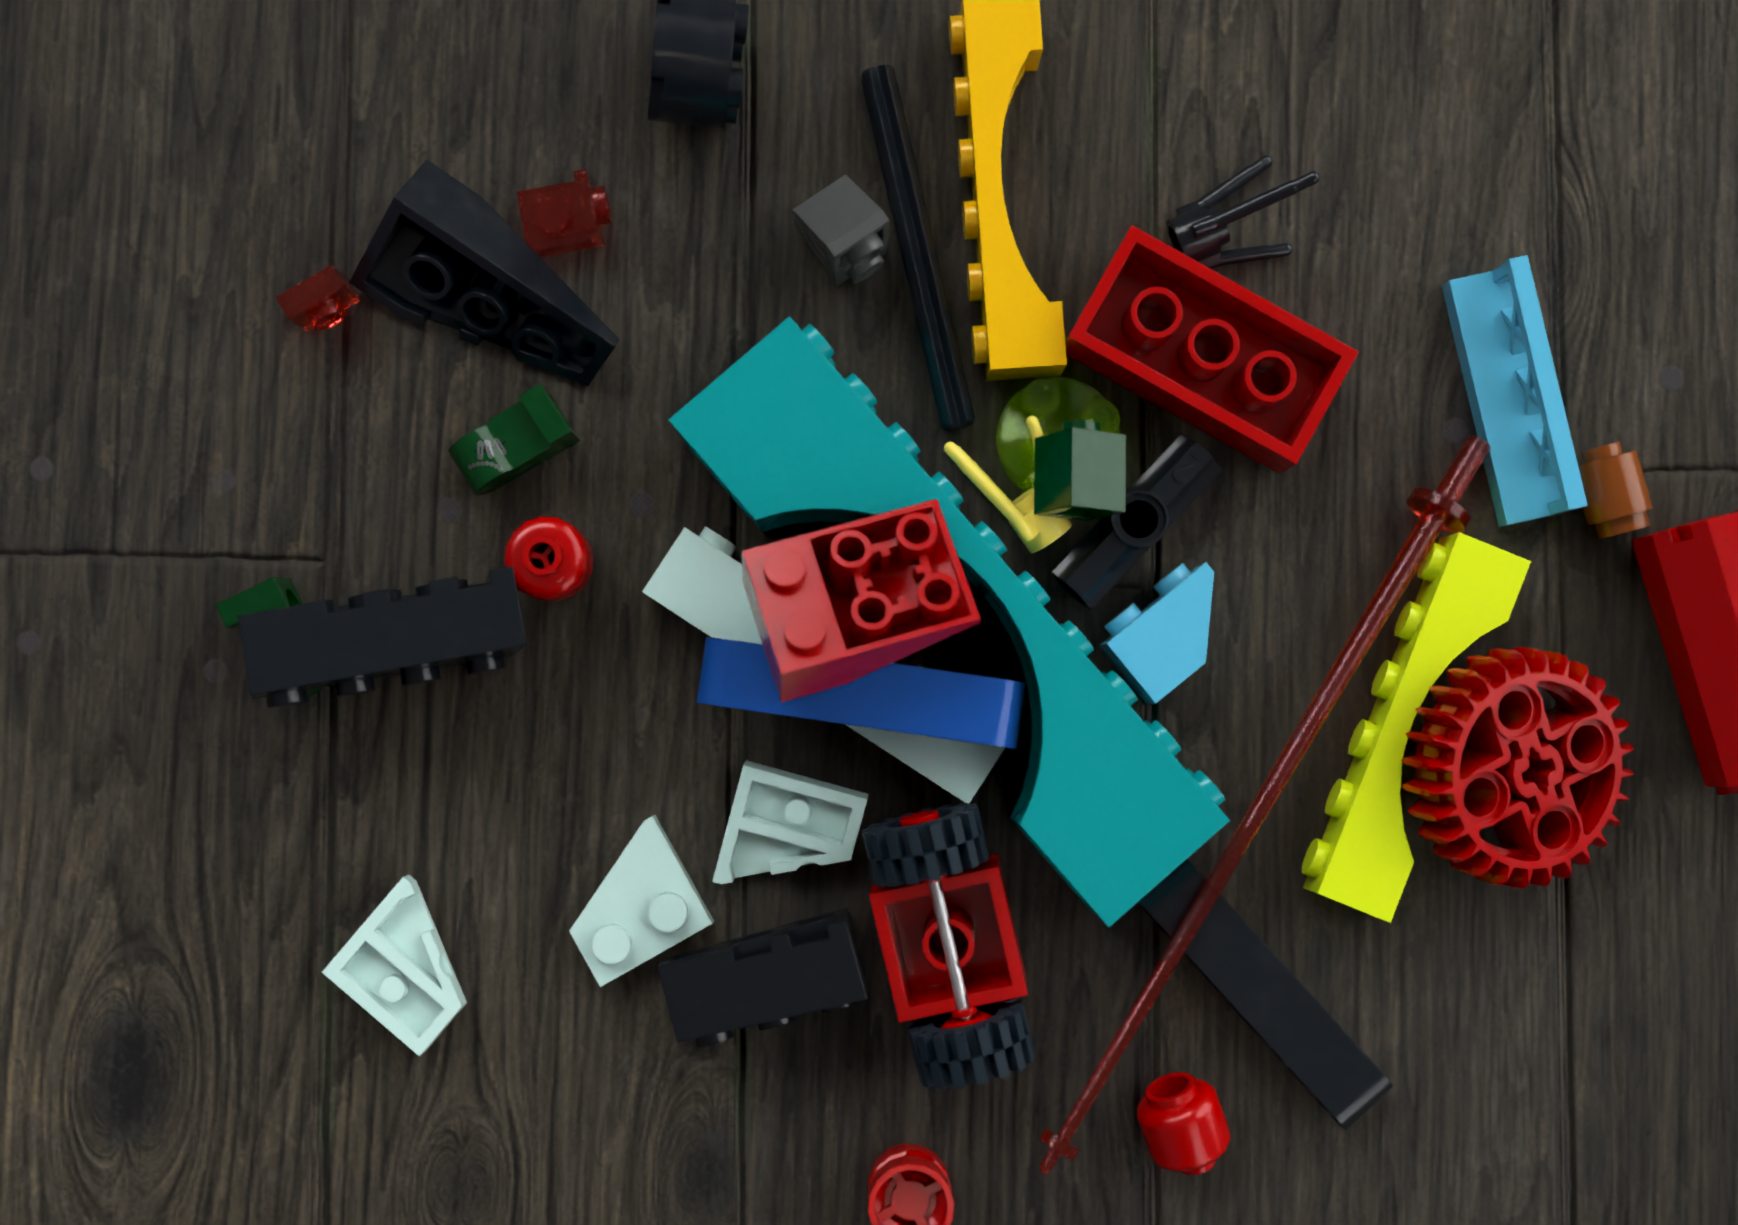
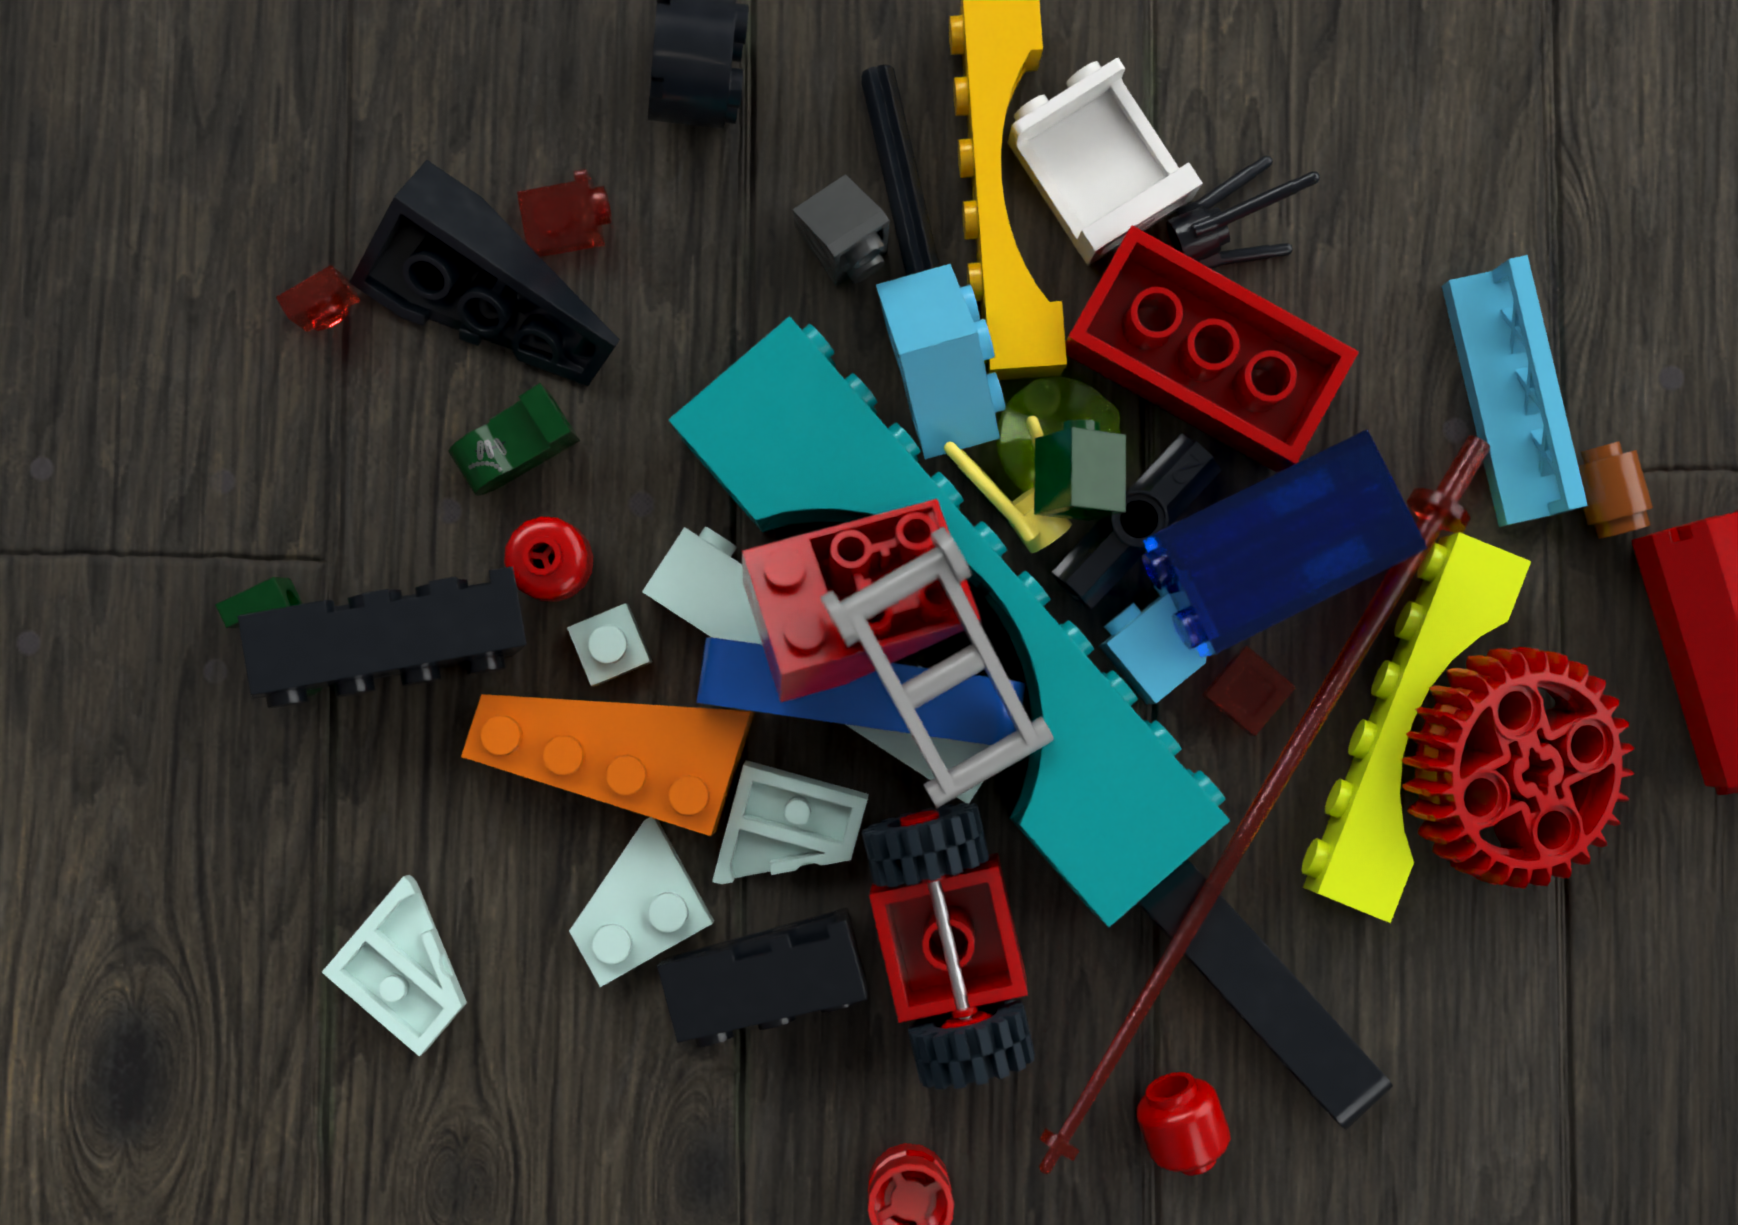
(609, 644): none -> light aqua plate
(629, 755): none -> orange wedge
(942, 358): none -> medium azure brick
(950, 568): none -> light grey piece
(1099, 160): none -> white panel
(1249, 691): none -> clear red plate
(1282, 545): none -> clear blue slope

